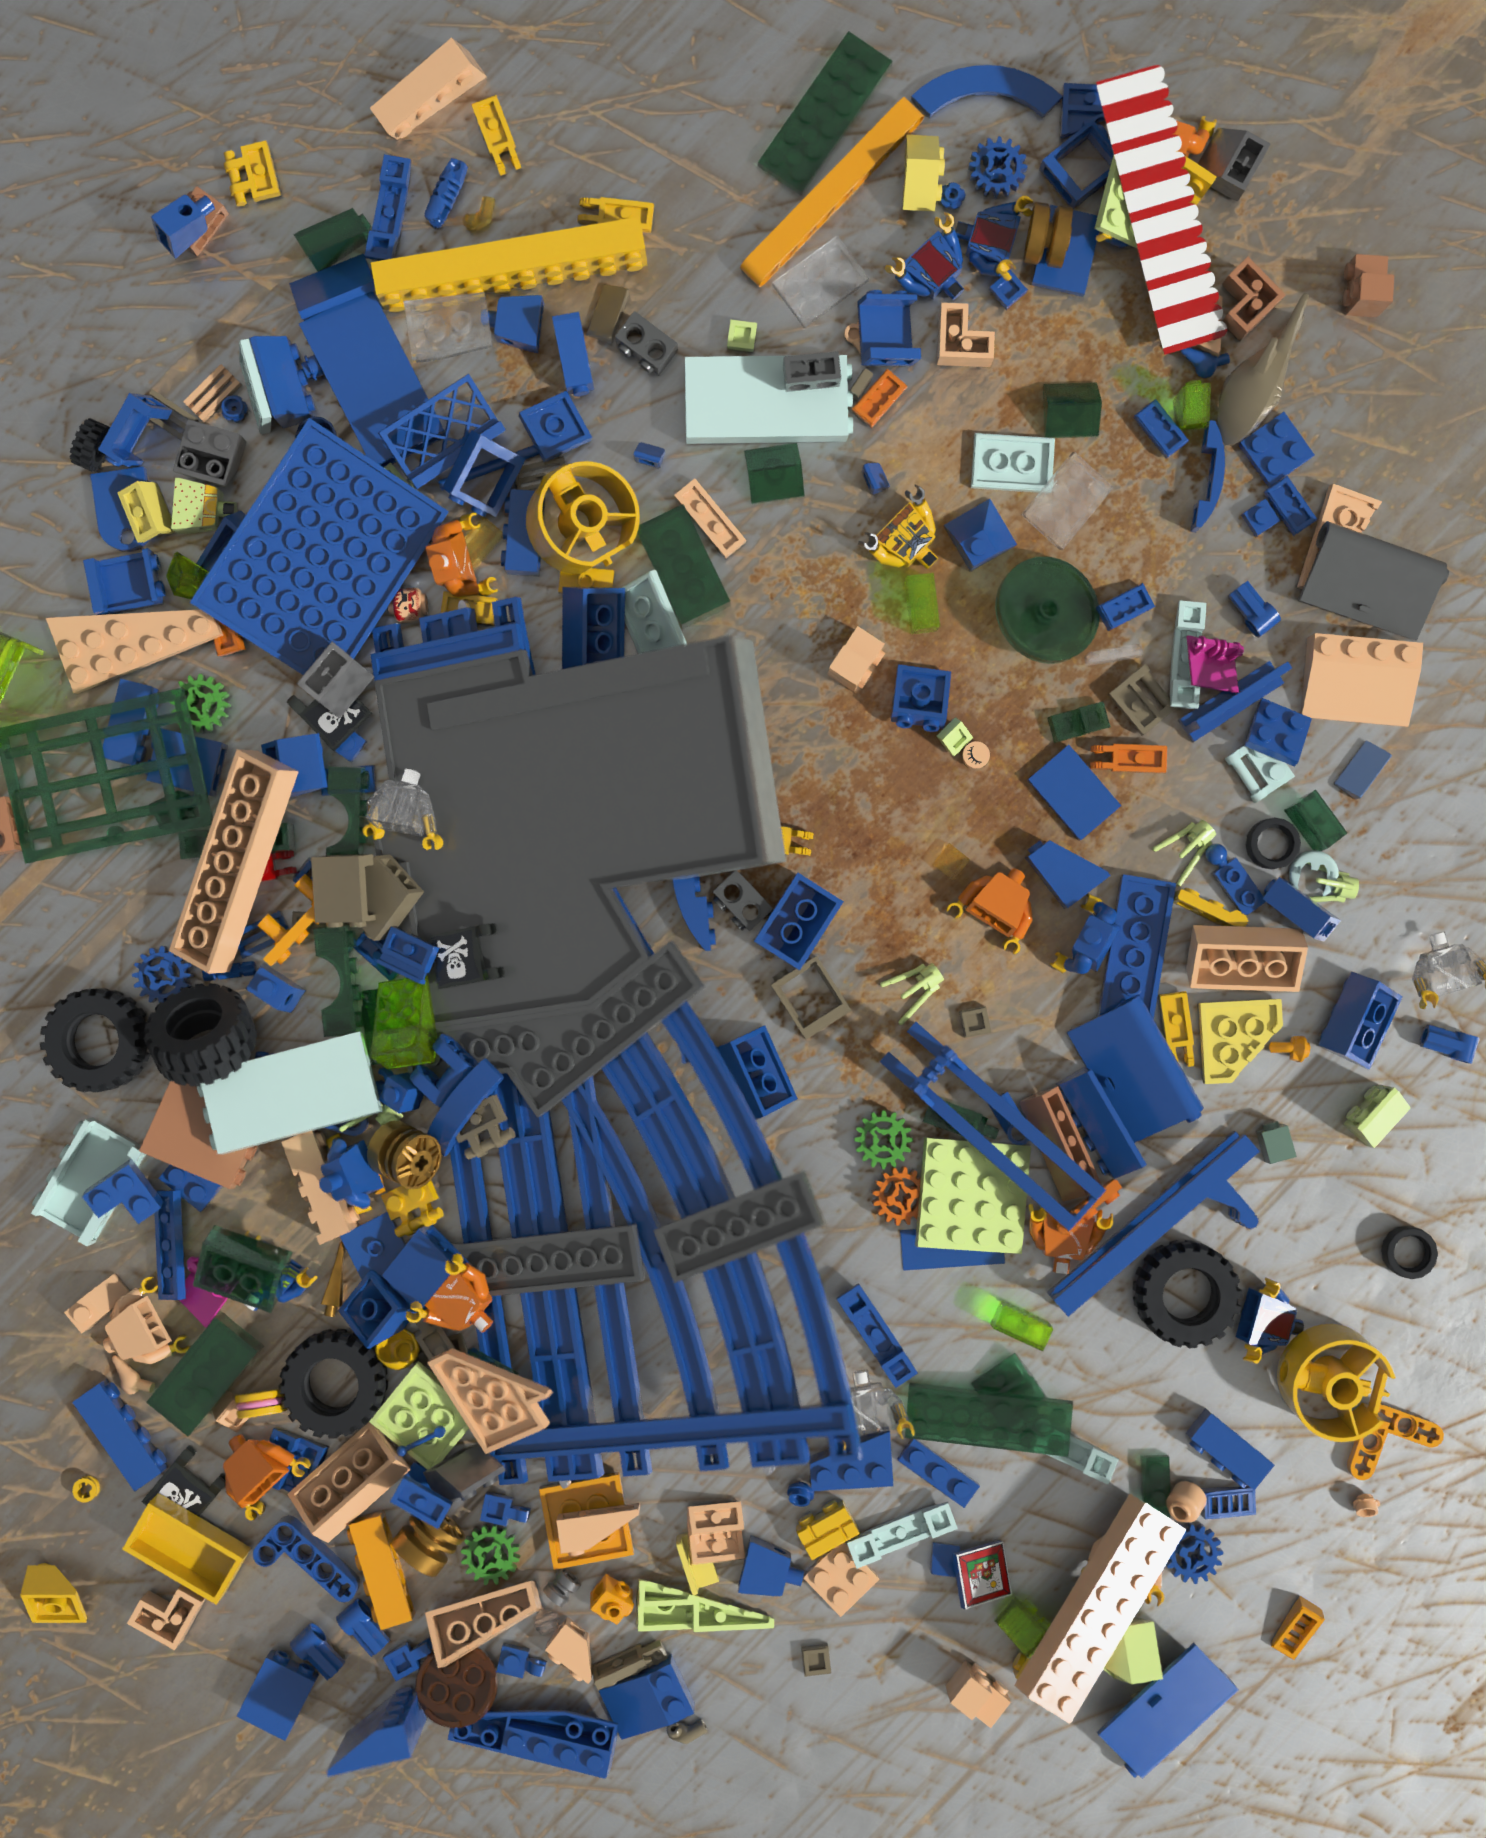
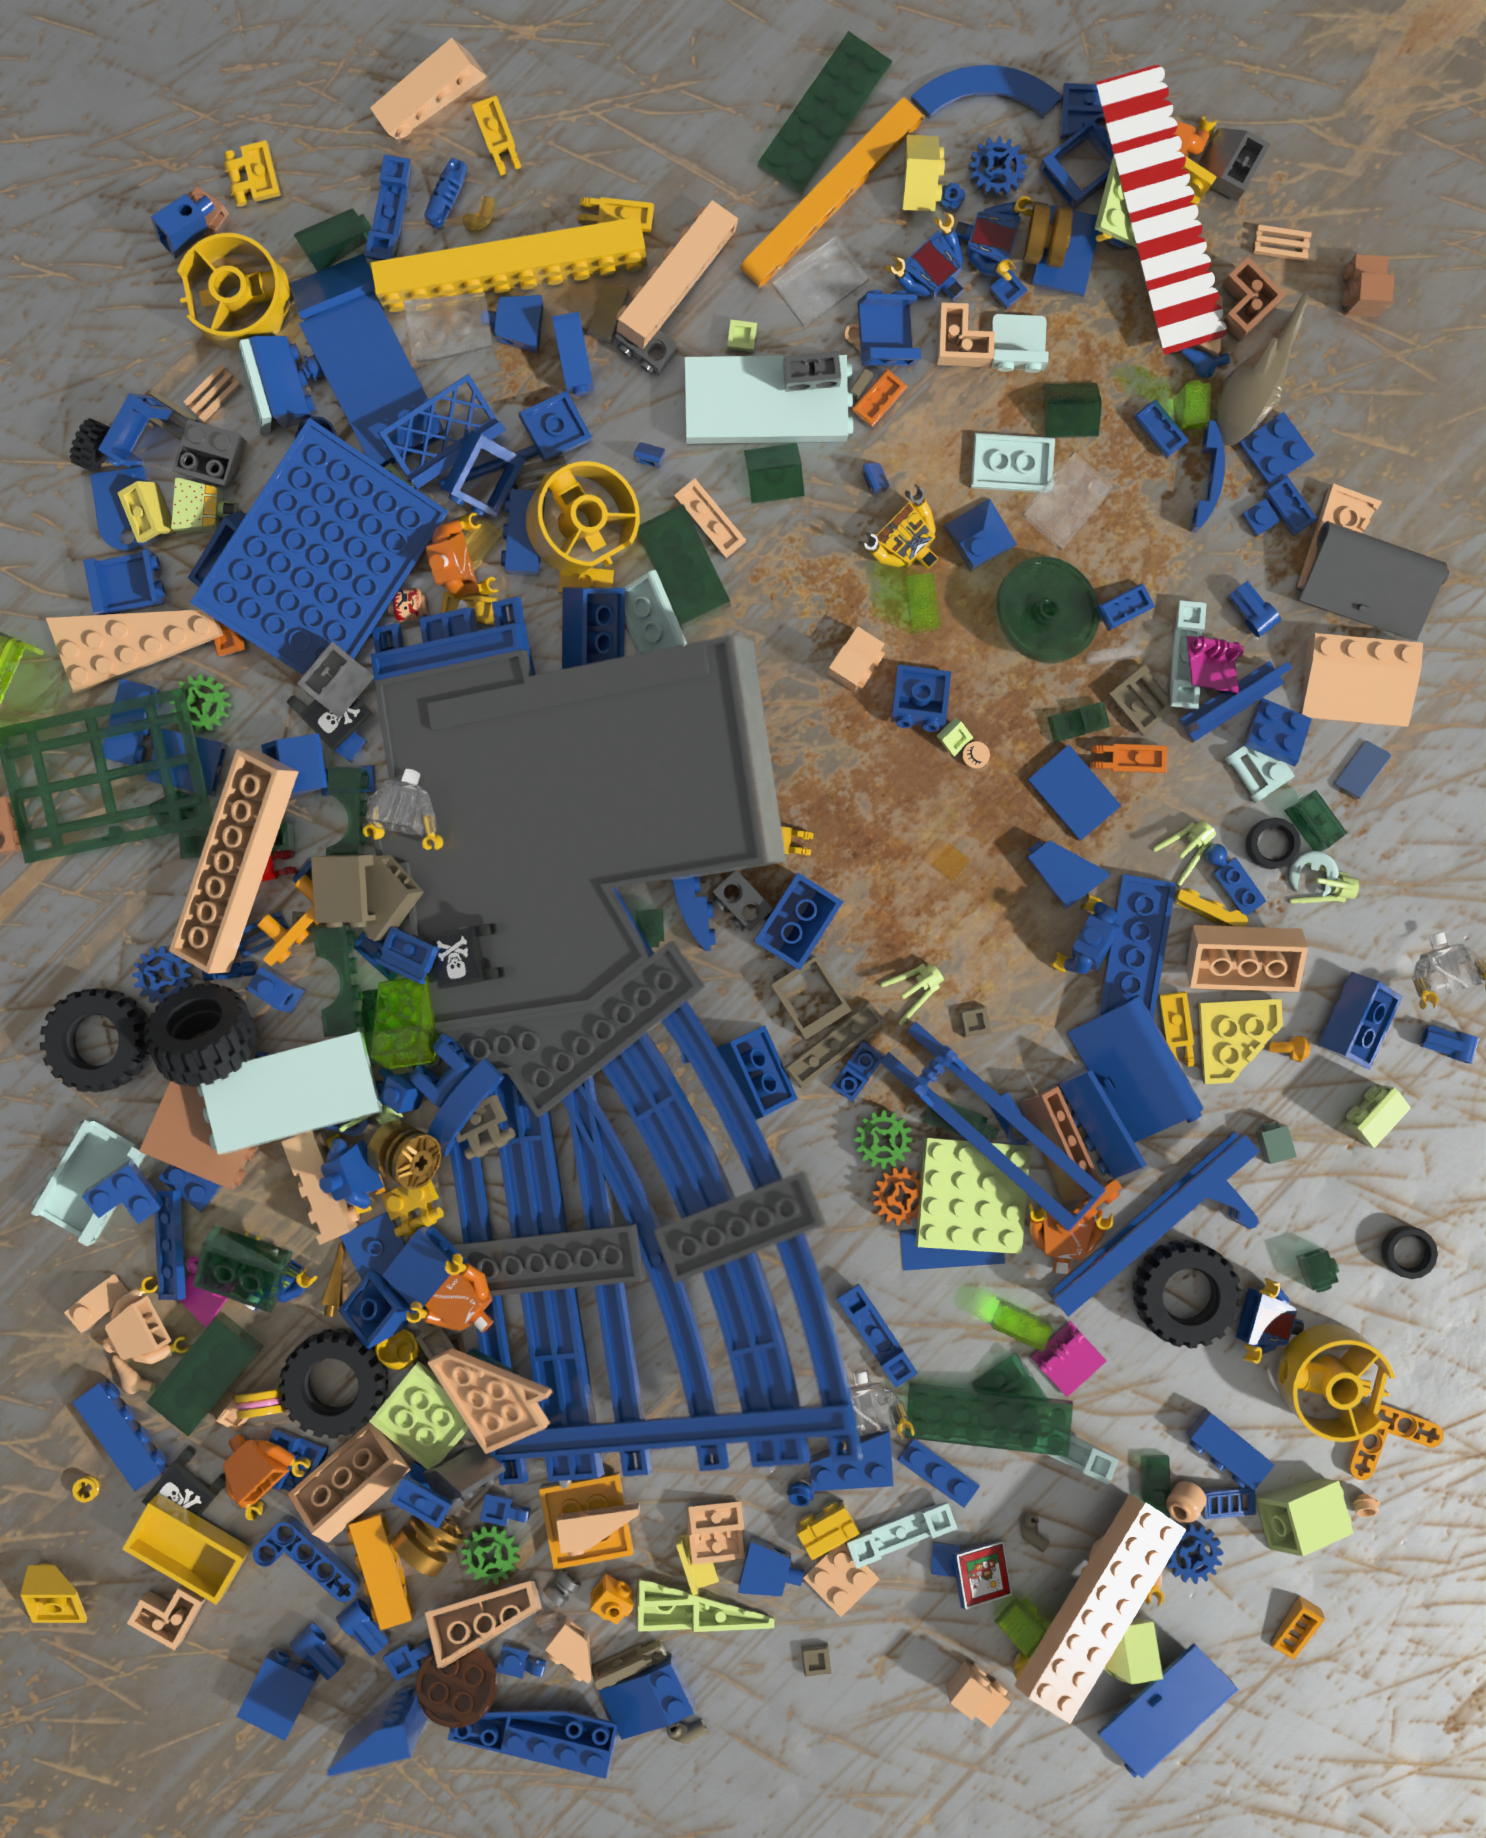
(185, 576): clear neon green slope -> none
(230, 402): blue plate -> none
(254, 289): none -> yellow animal
(438, 1432): blue hinge -> none
(651, 925): none -> clear green brick
(676, 274): none -> light nougat brick
(835, 1044): none -> dark tan tile
(857, 1070): none -> blue slope
(1000, 904): orange torso -> none
(1019, 343): none -> light aqua bracket
(1030, 1533): none -> dark tan arm
(1068, 1359): none -> dark pink hinge
(1286, 233): none -> light nougat tile
(1300, 909): blue slope -> none
(1304, 1516): none -> yellowish green slope
(1318, 1269): none -> clear green brick

